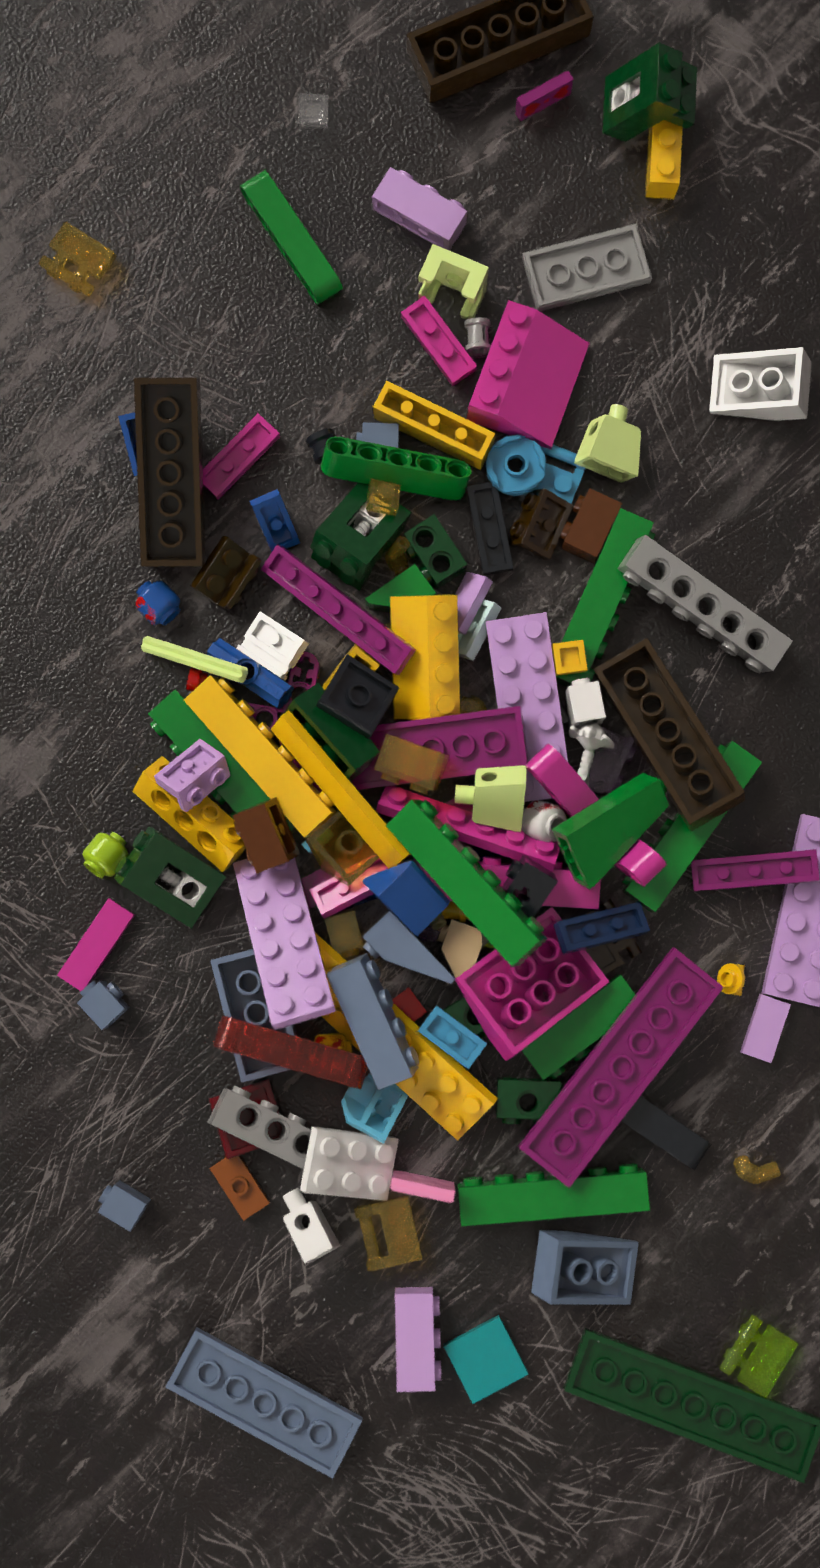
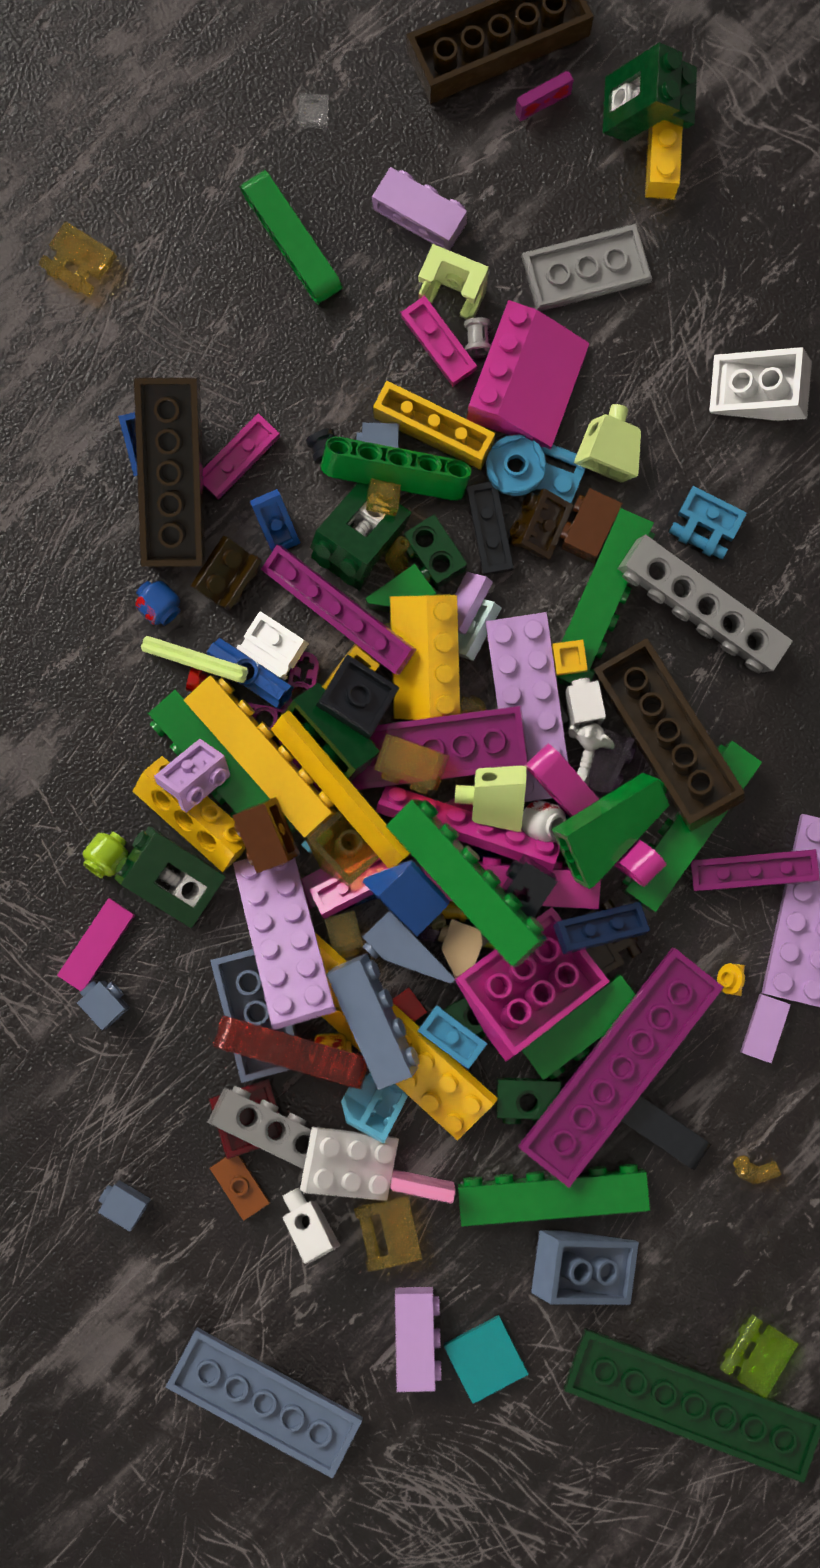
(712, 514): none -> dark azure plate

